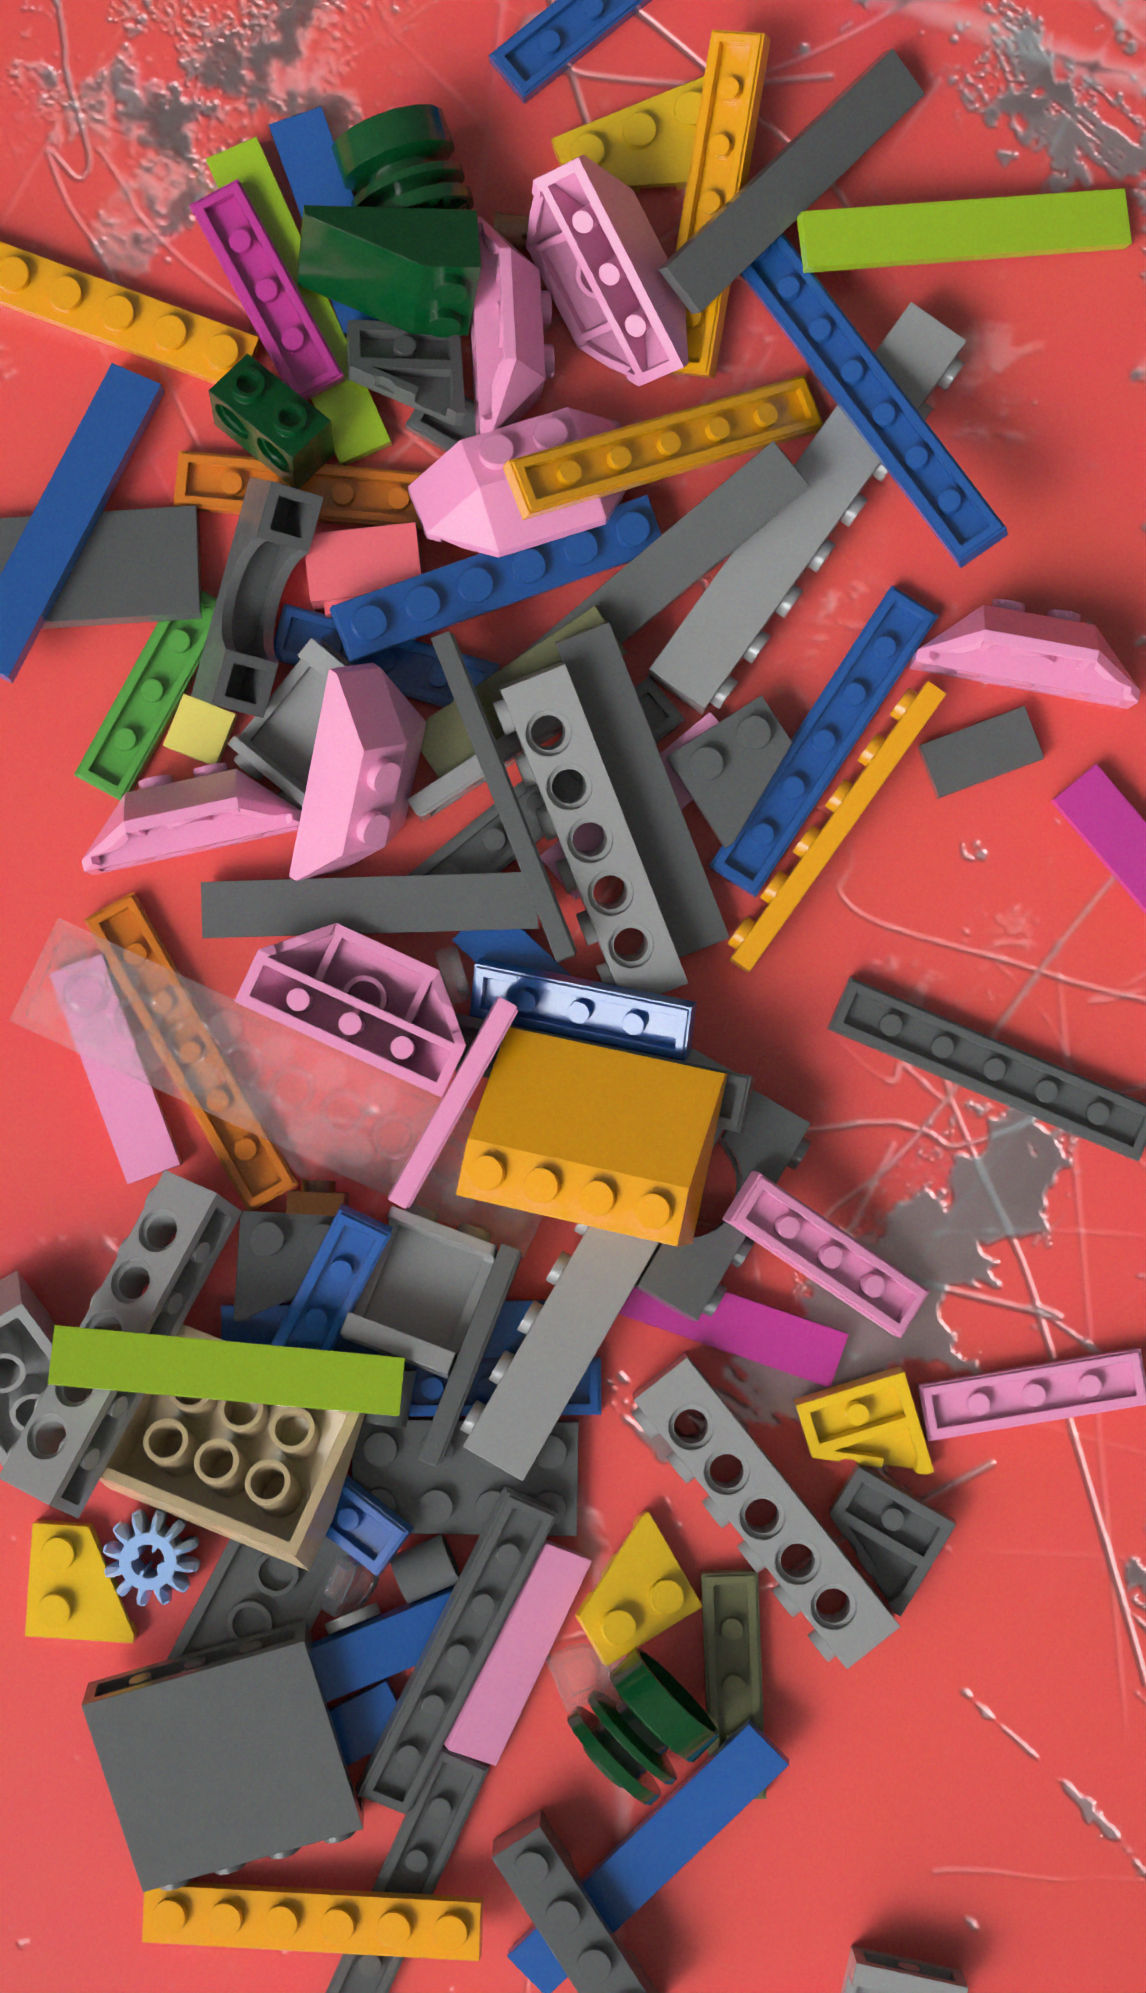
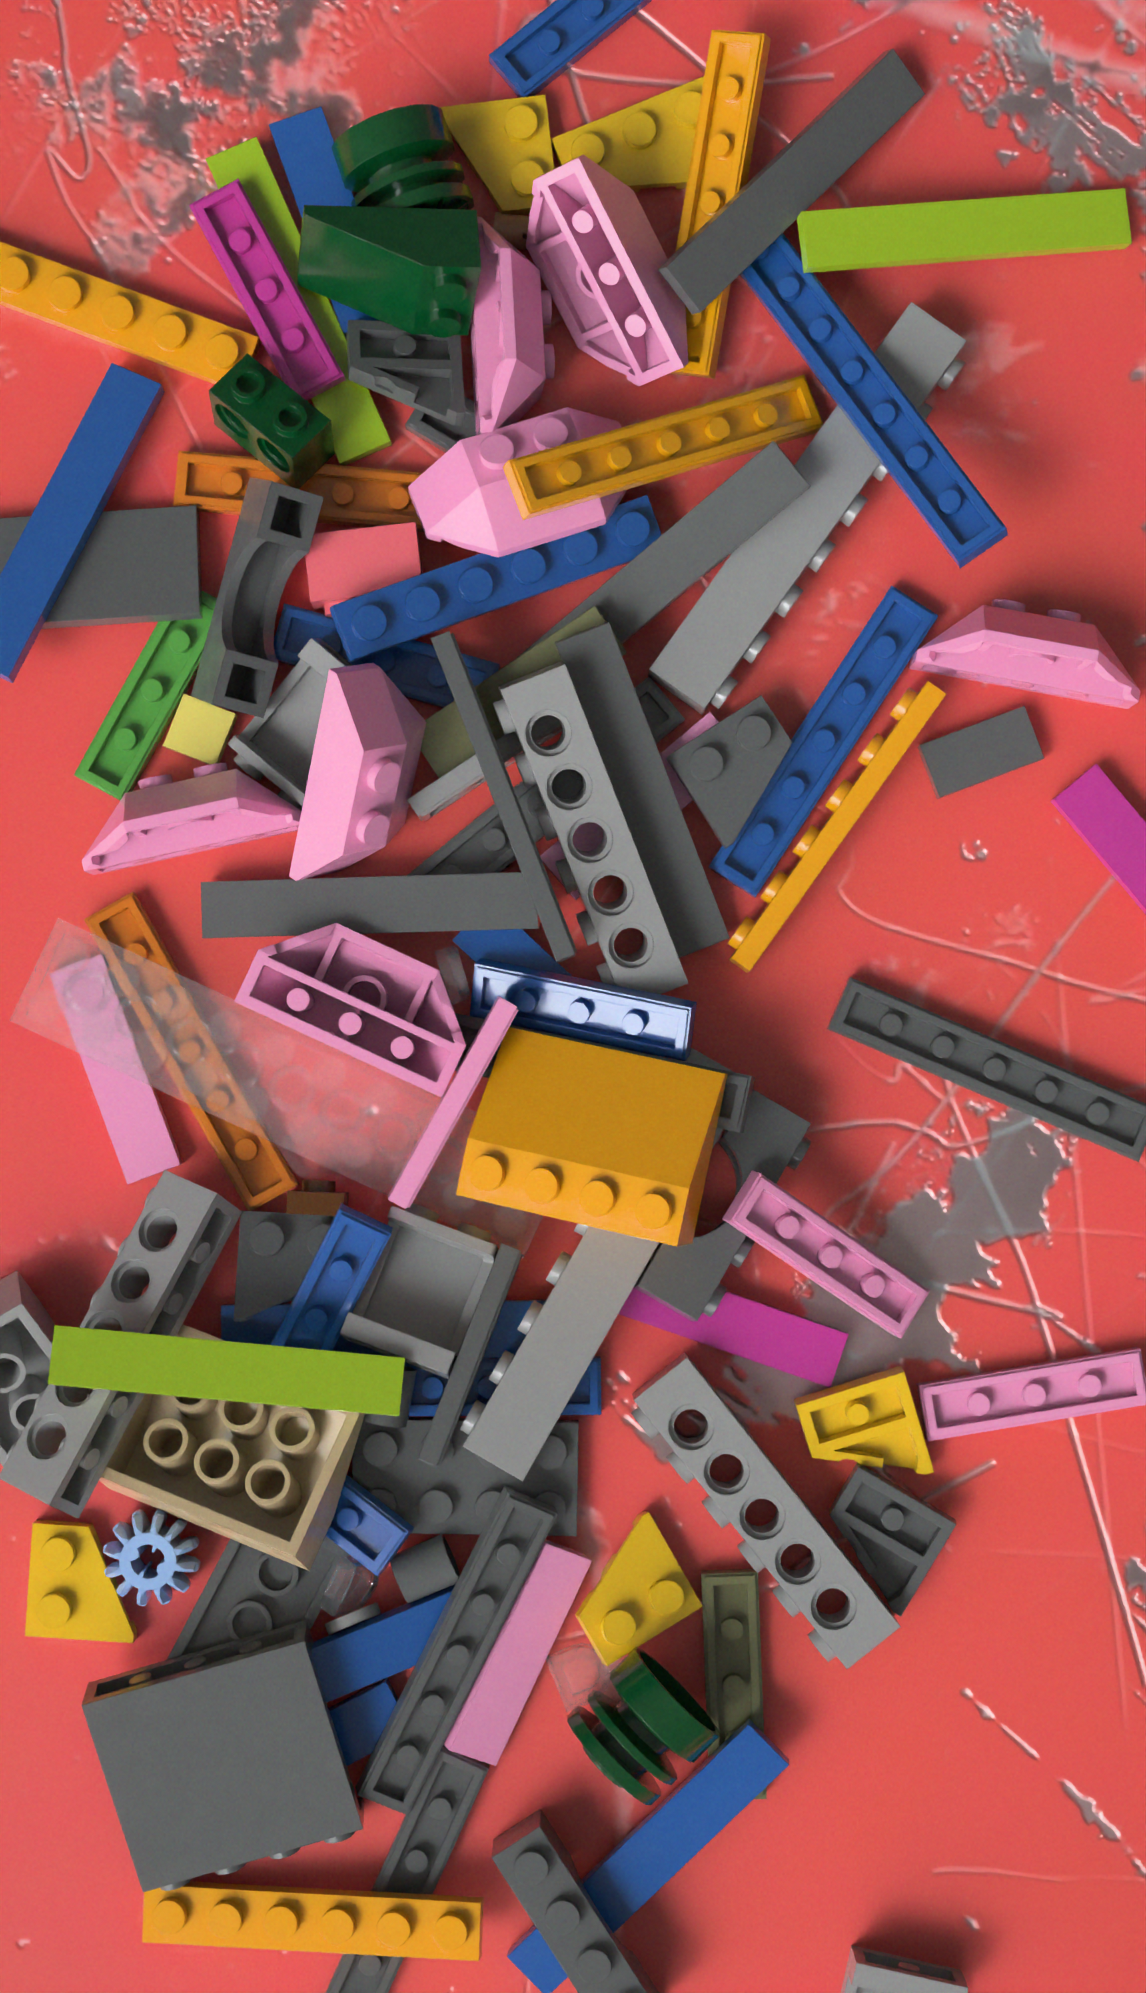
(504, 146): none -> yellow wing

